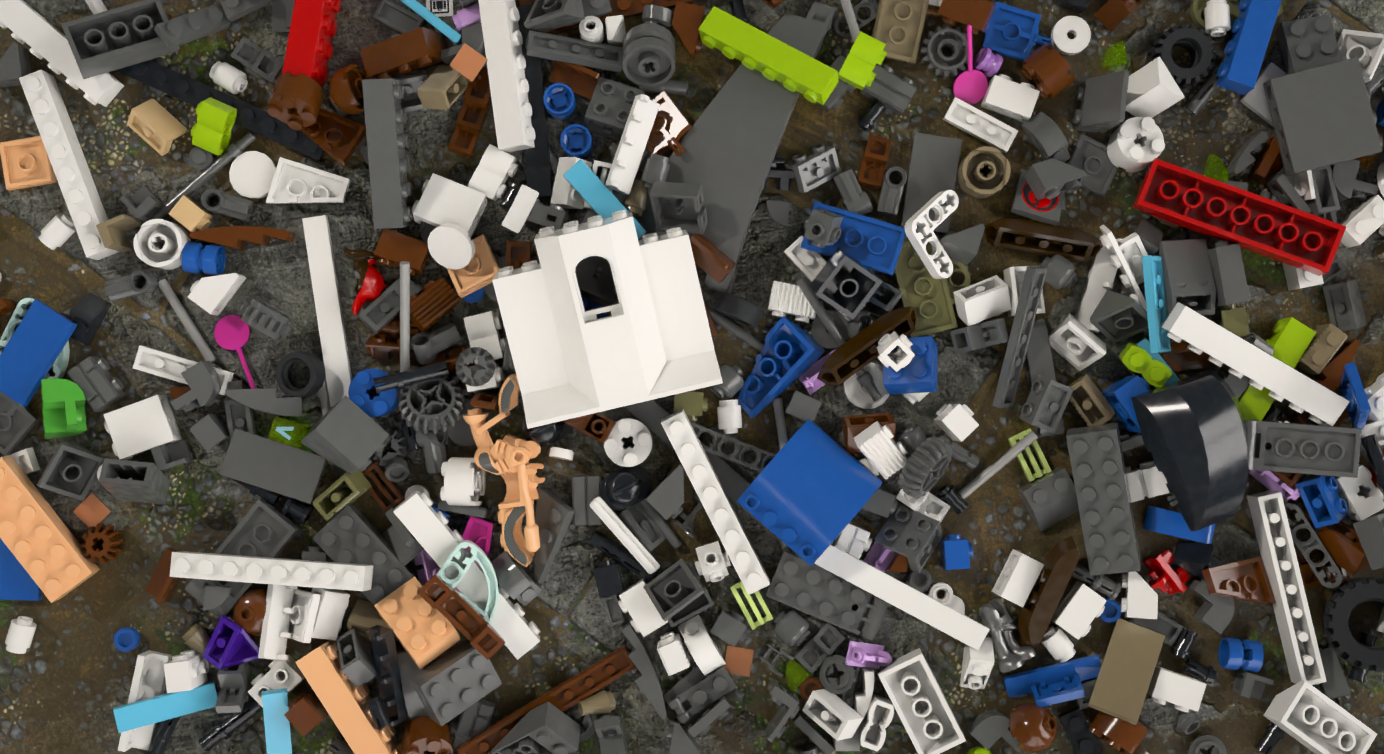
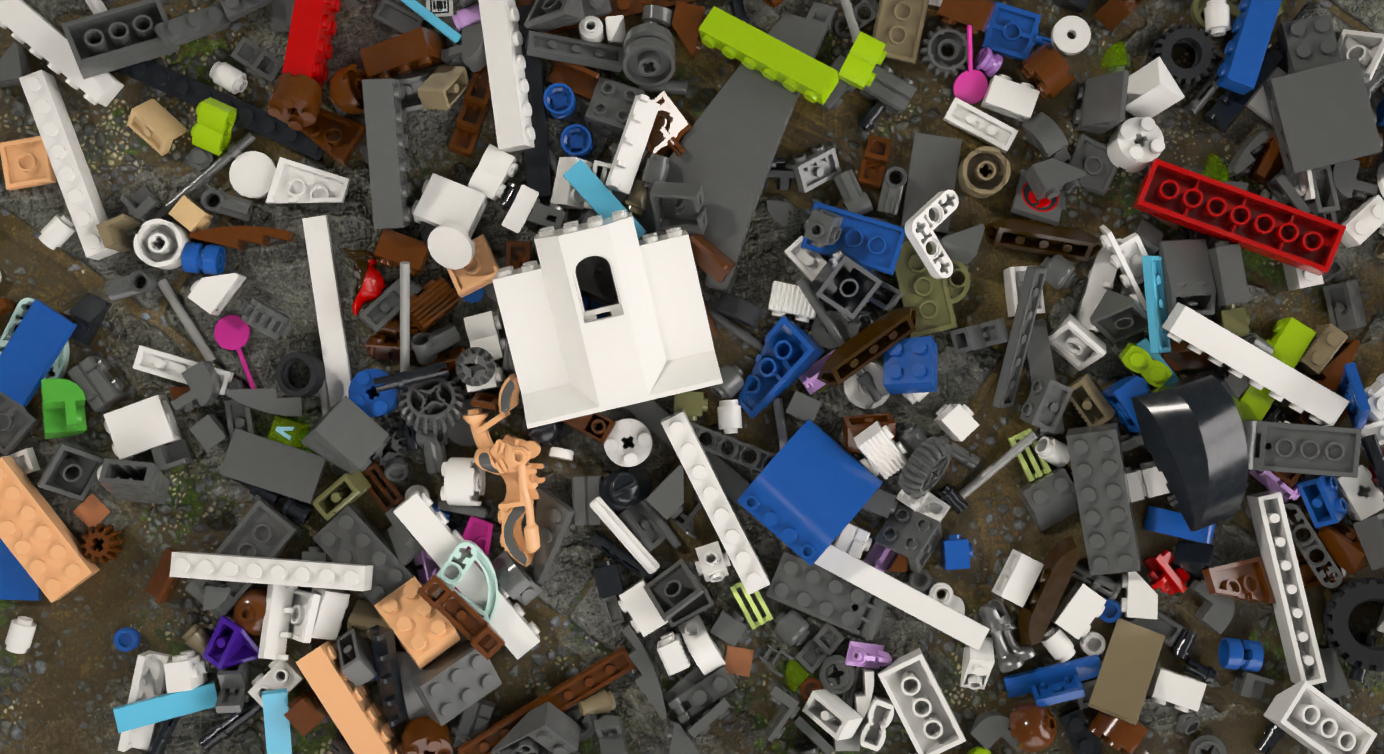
(378, 712): black pin -> none
(468, 62): nougat sticker -> none
(901, 356): white brick -> none
(982, 300): white brick -> none
(1053, 451): none -> white brick
(1093, 643): none -> white tile
(1232, 104): none -> black hinge

